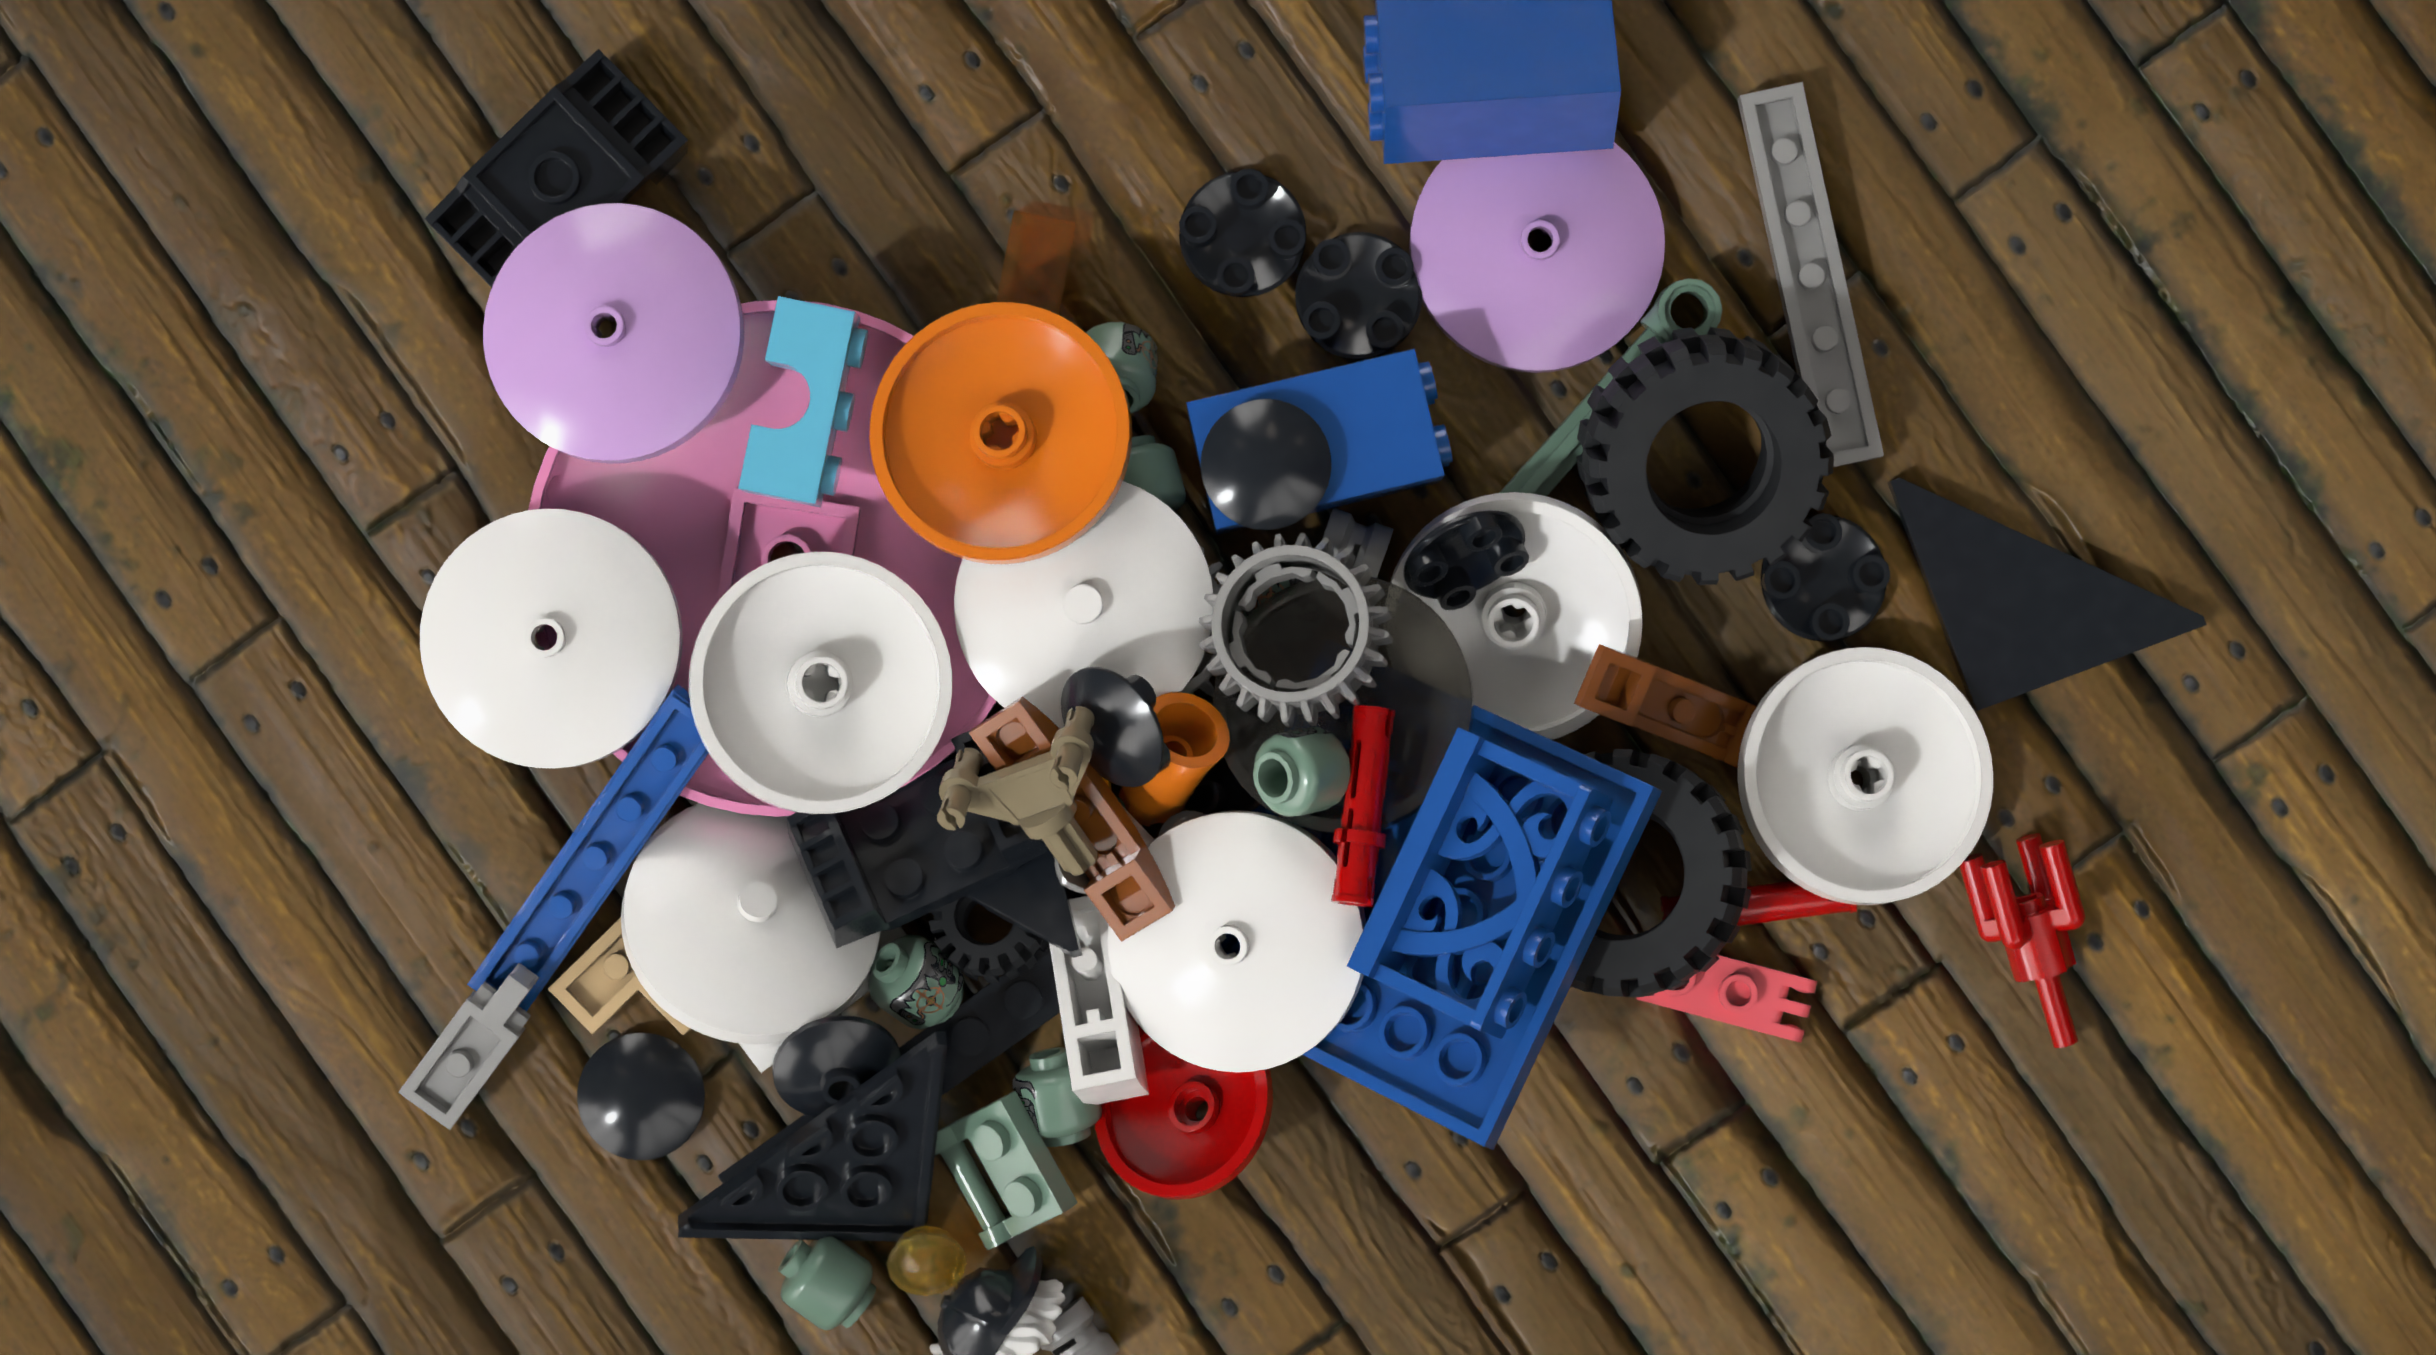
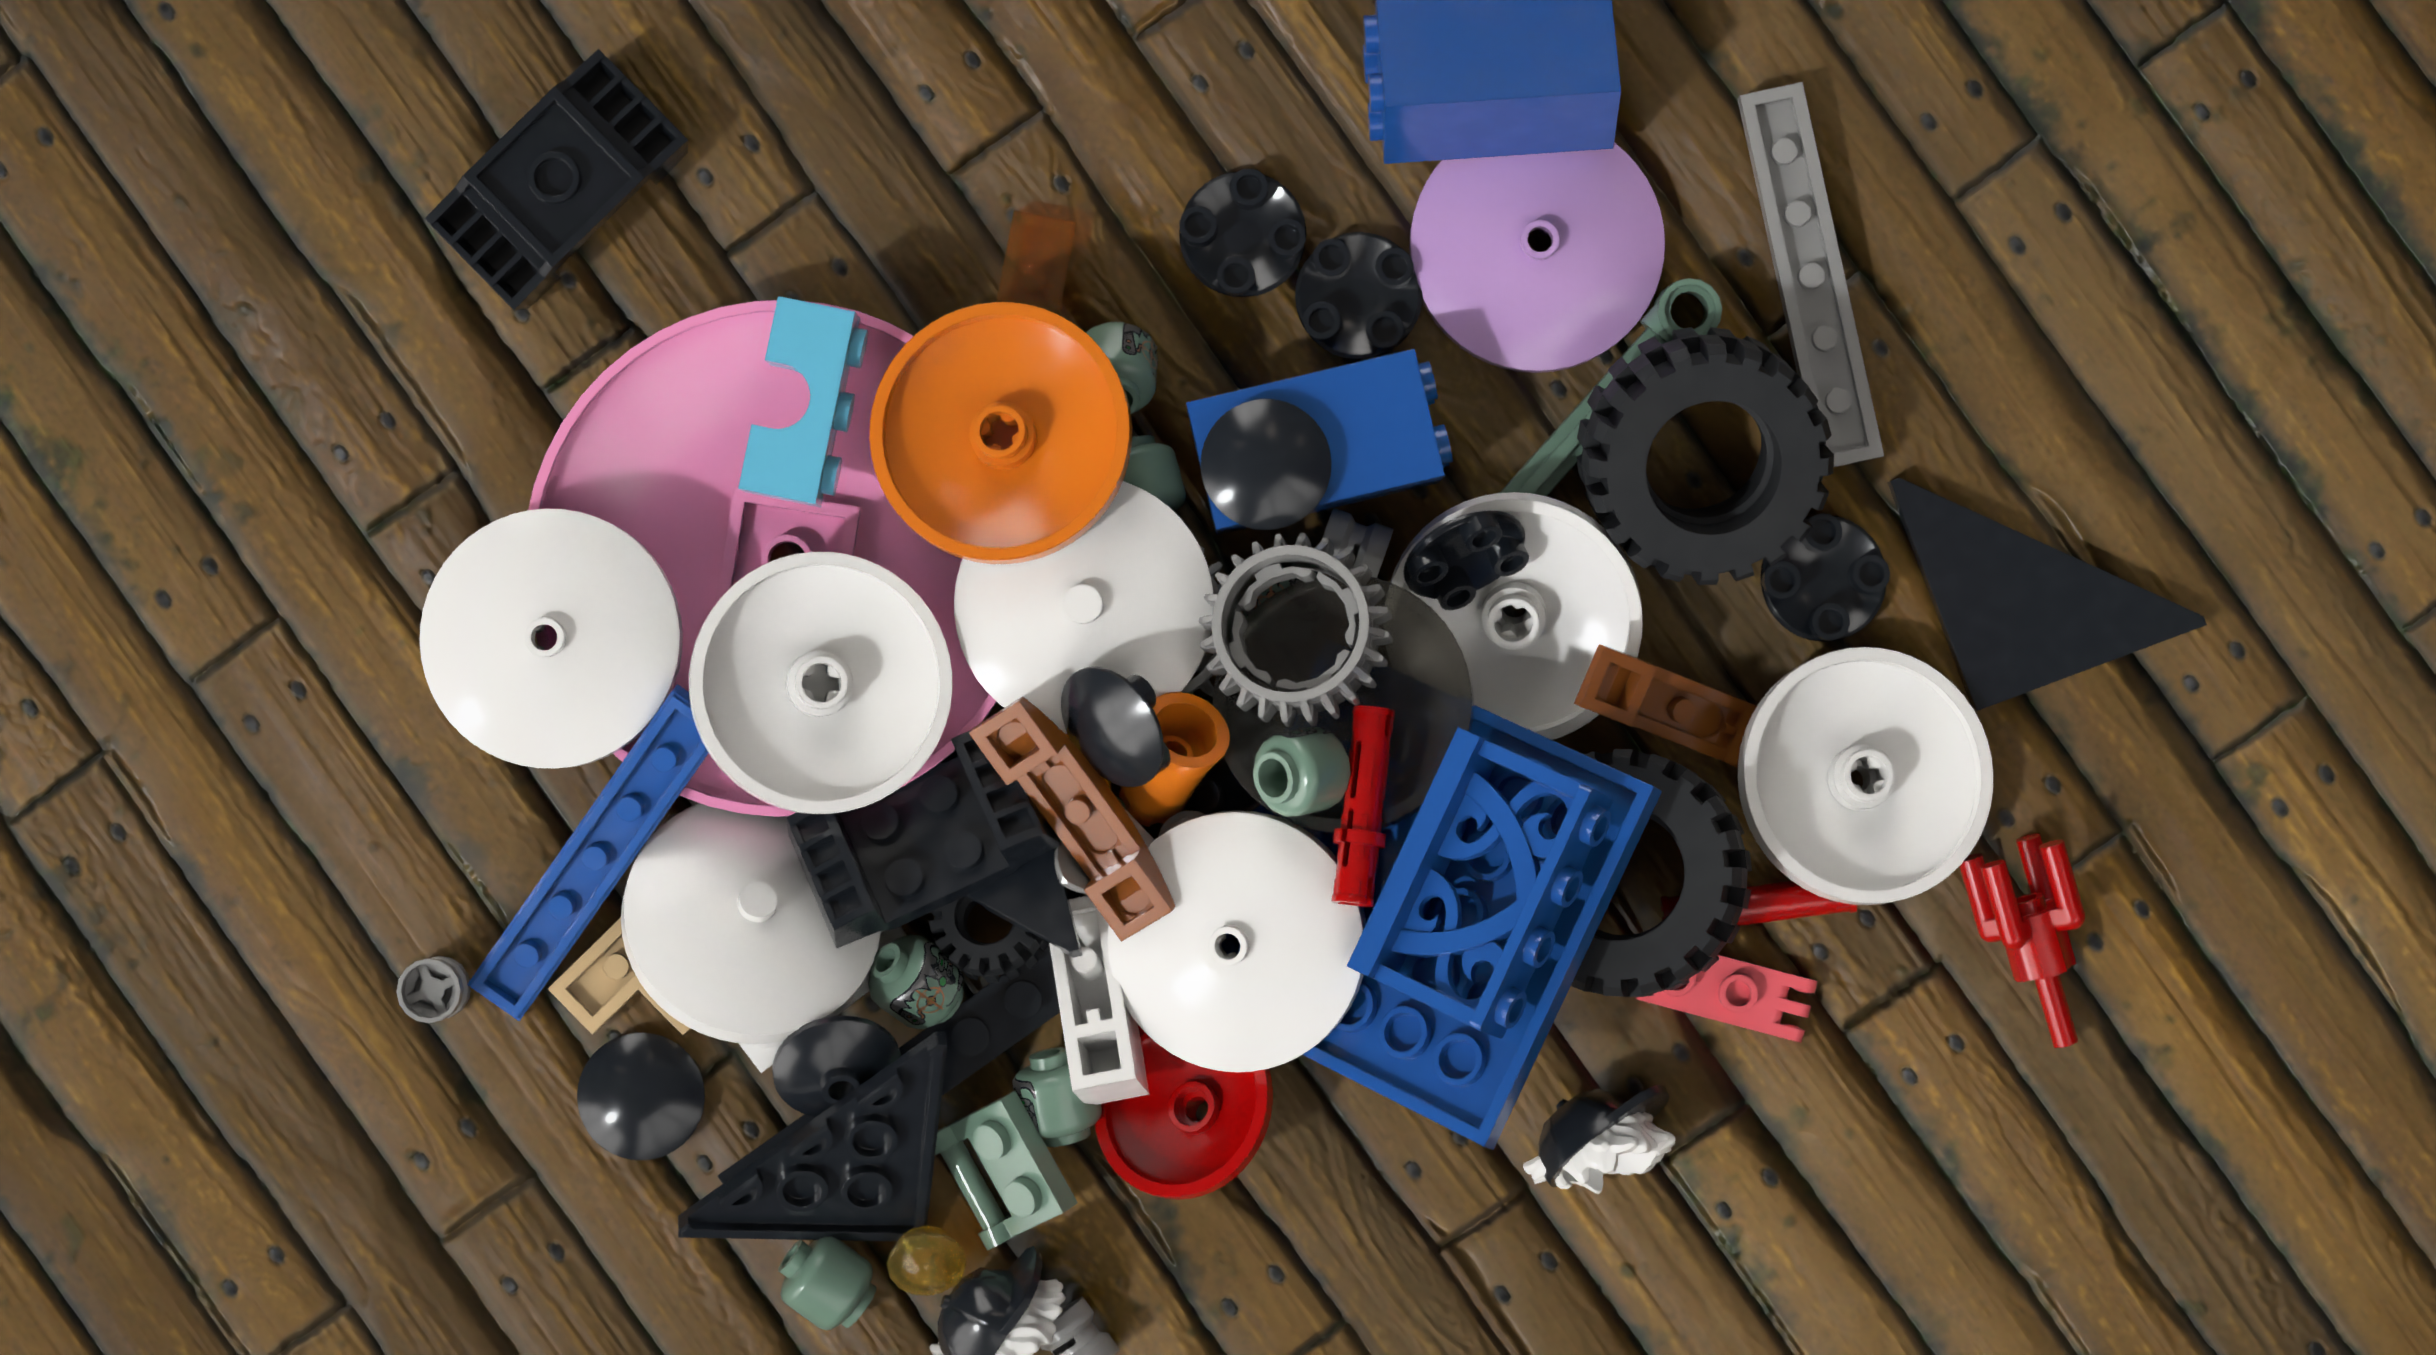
(422, 992): none -> light grey wheel
(470, 1048): light grey hinge -> none
(659, 370): lavender dish -> none
(1029, 793): dark tan axle -> none
(1600, 1136): none -> hair

